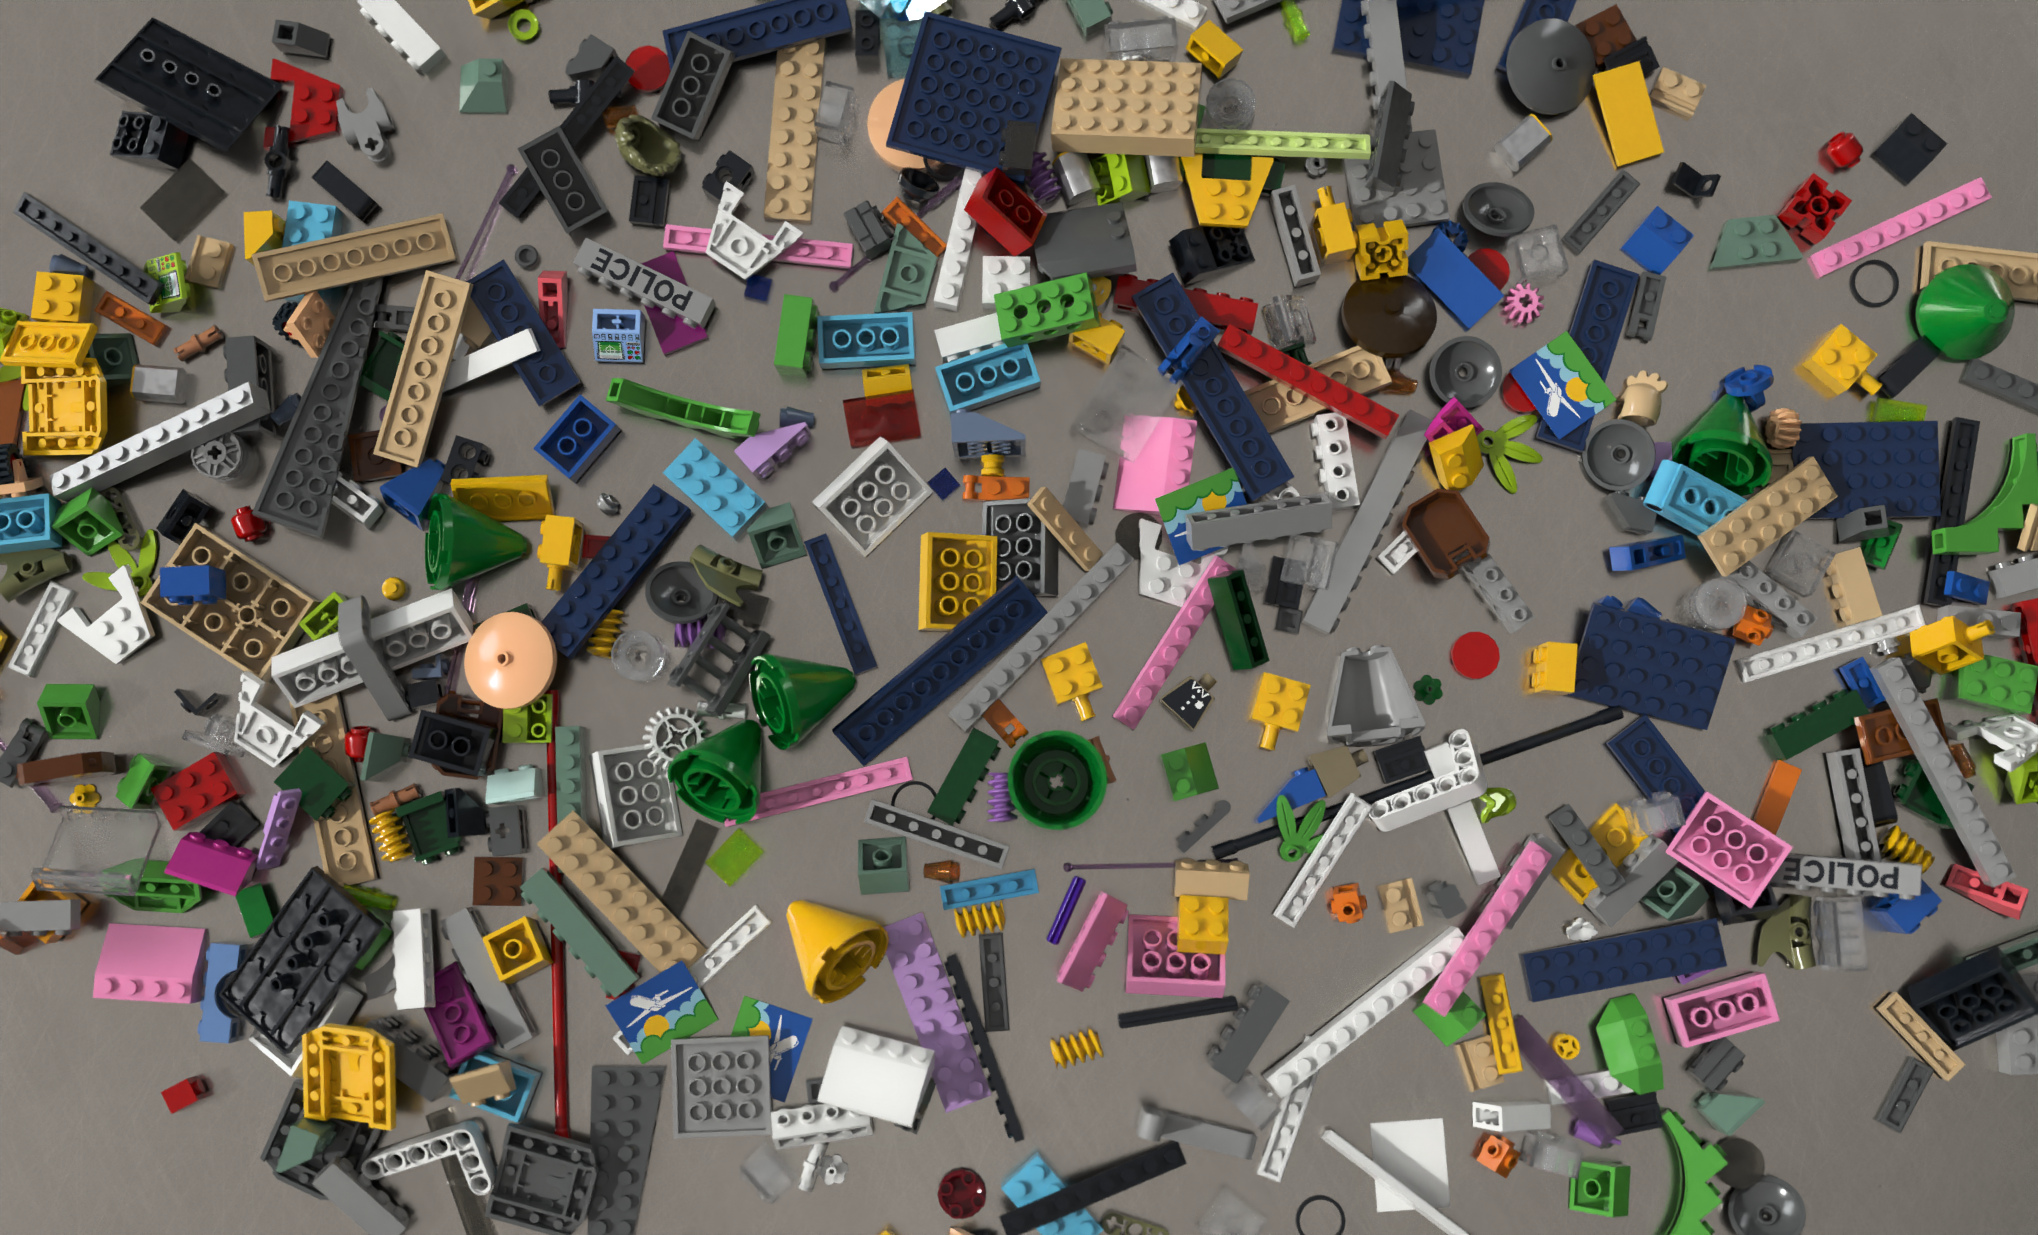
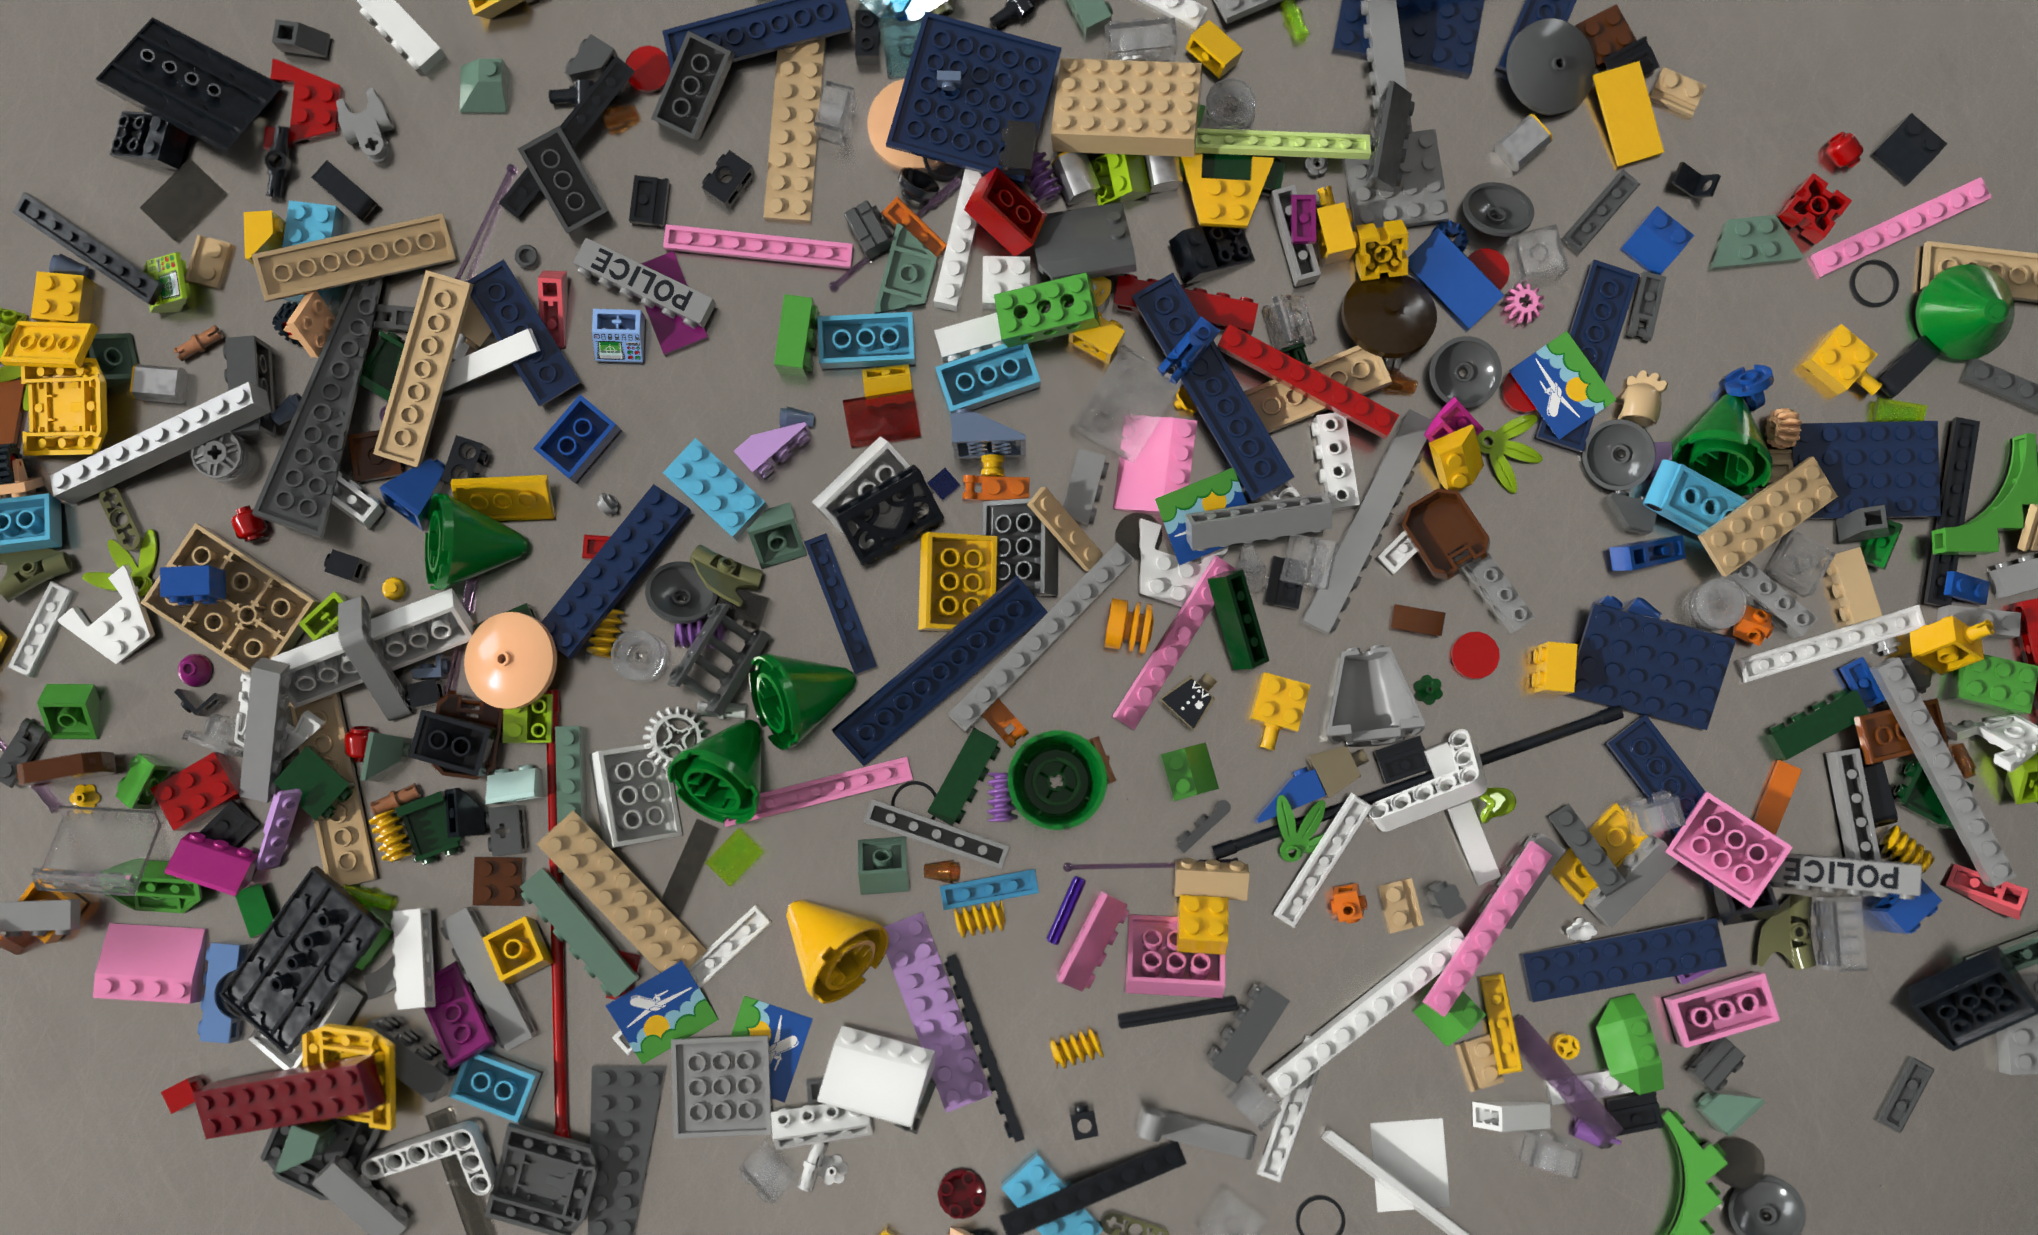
(88, 522): bright green slope -> none
(131, 318): orange tile -> none
(182, 516): black brick -> none
(194, 670): none -> magenta brick
(265, 729): none -> light grey brick
(289, 1097): none -> dark red brick
(344, 565): none -> black brick
(483, 1083): tan slope -> none
(516, 17): lime piece -> none
(559, 547): yellow brick -> none
(647, 145): olive hair -> none
(683, 411): bright green arch -> none
(739, 245): white wing -> none
(758, 288): clear blue tile -> none
(856, 508): none -> black fence
(949, 80): none -> sand blue plate
(994, 982): dark grey tile -> none
(1073, 677): yellow brick -> none
(1083, 1112): none -> black bracket
(1129, 626): none -> light orange wheel
(1288, 620): dark grey tile -> none
(1303, 219): none -> magenta plate
(1418, 620): none -> reddish brown slope
(1499, 1155): orange brick -> none
(1601, 1189): bright green slope -> none
(1676, 895): sand green slope -> none
(1920, 1036): tan plate -> none

